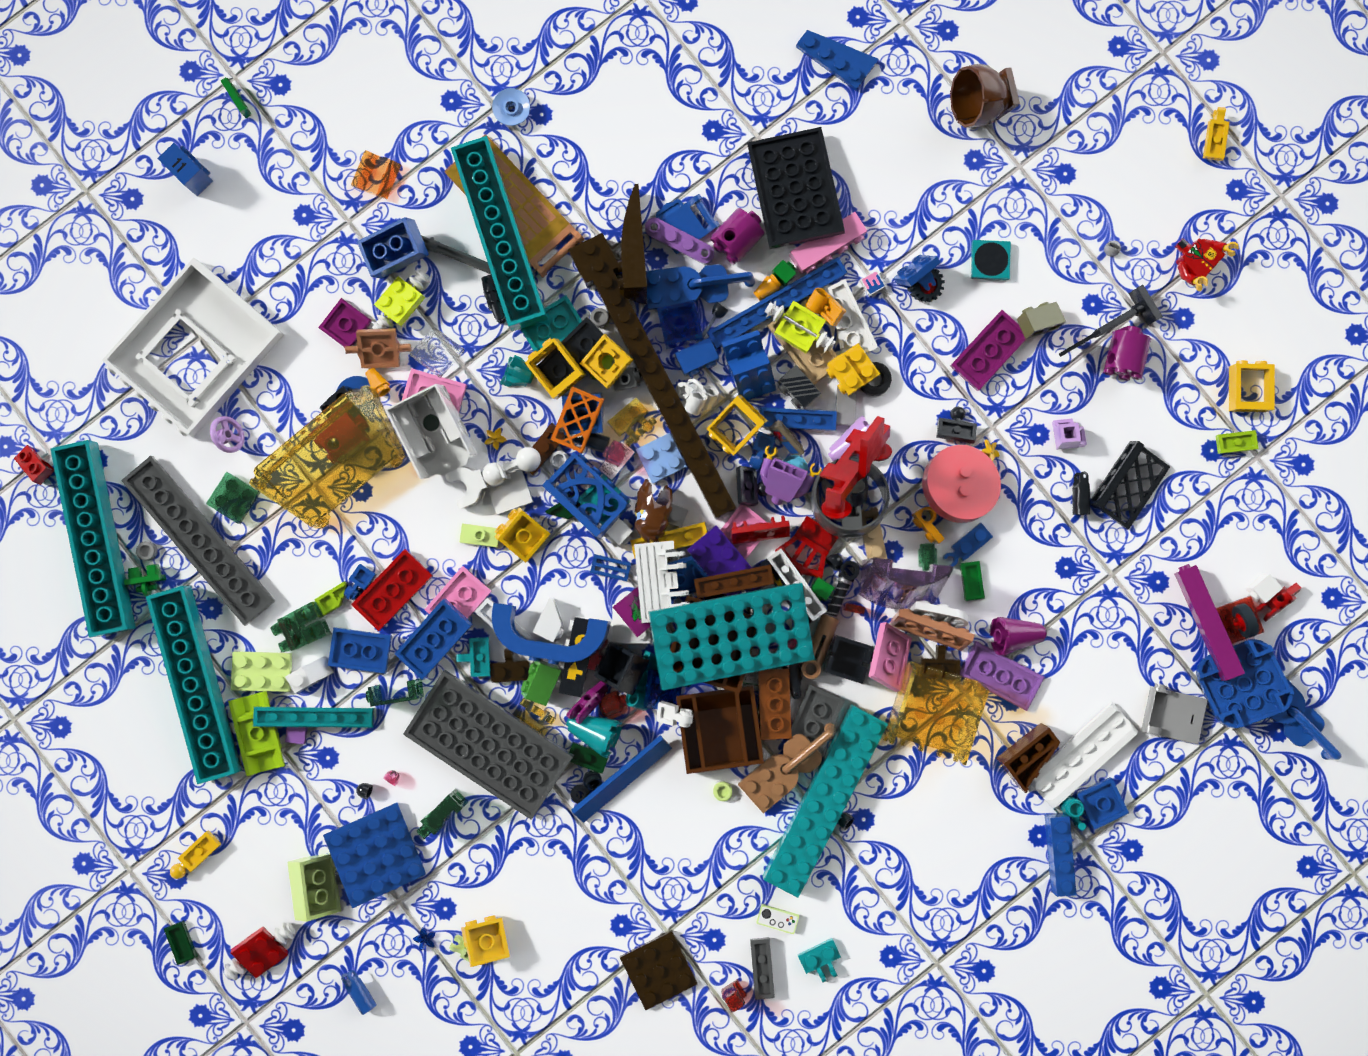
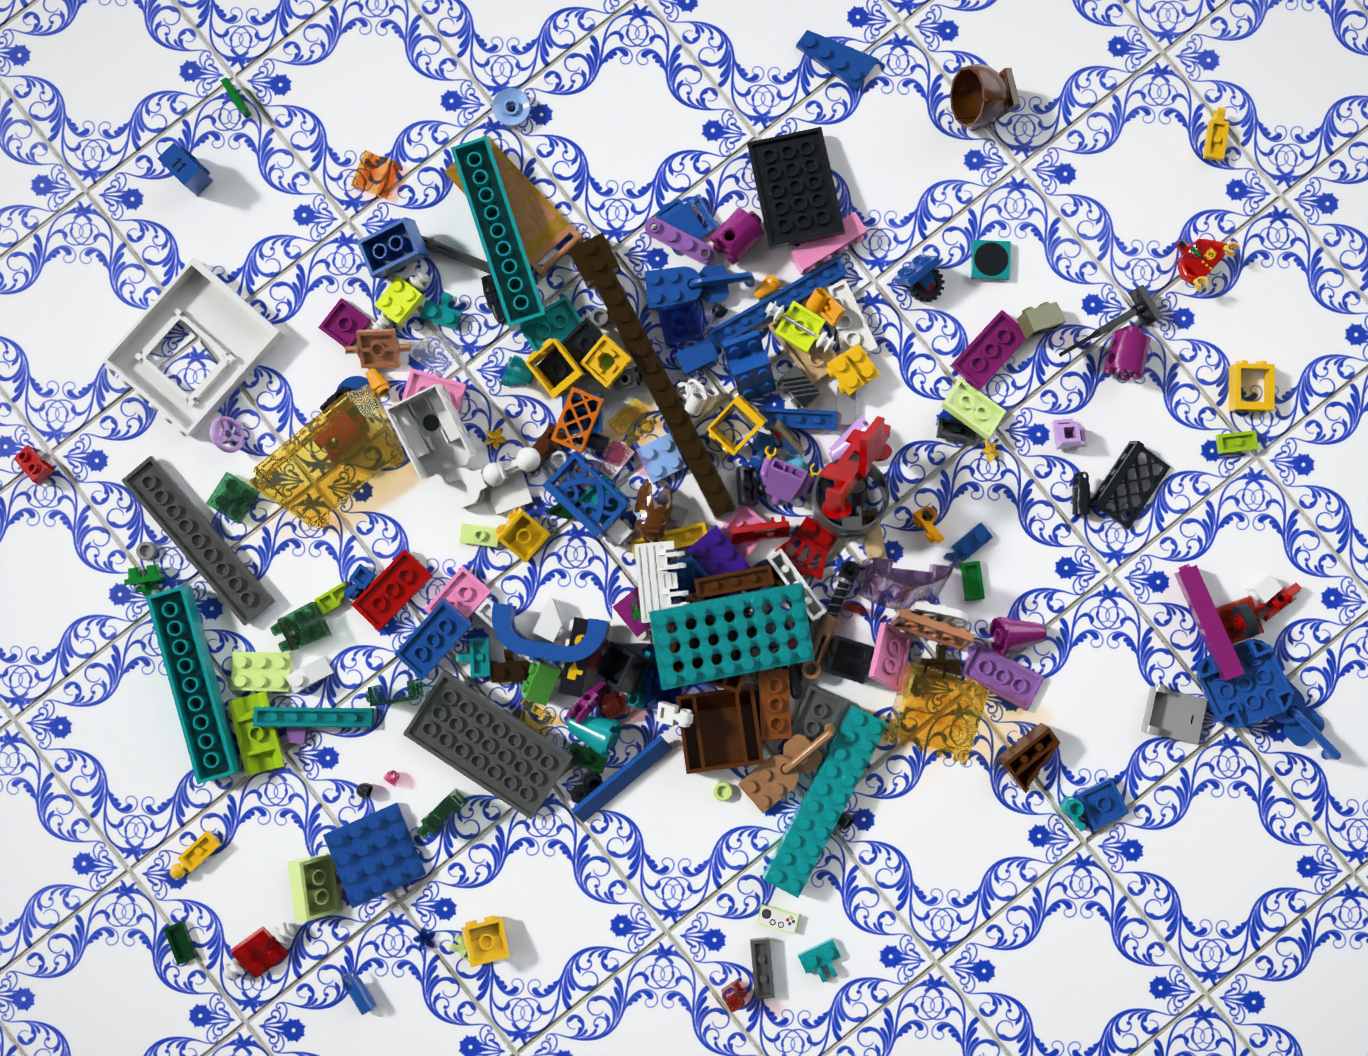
(93, 538): teal brick -> none
(359, 650): blue plate -> none
(441, 313): none -> teal plate
(626, 571): blue tile -> none
(632, 252): dark brown wedge -> none
(658, 970): dark brown plate -> none
(784, 272): green plate -> none
(821, 589): green plate -> none
(834, 561): black hinge -> none
(872, 283): tile -> none
(884, 385): black tyre -> none
(927, 555): clear green brick -> none
(961, 483): coral brick -> none
(973, 408): none -> yellowish green plate
(1060, 854): blue brick -> none
(1083, 755): white plate -> none
(1111, 251): light grey hinge -> none

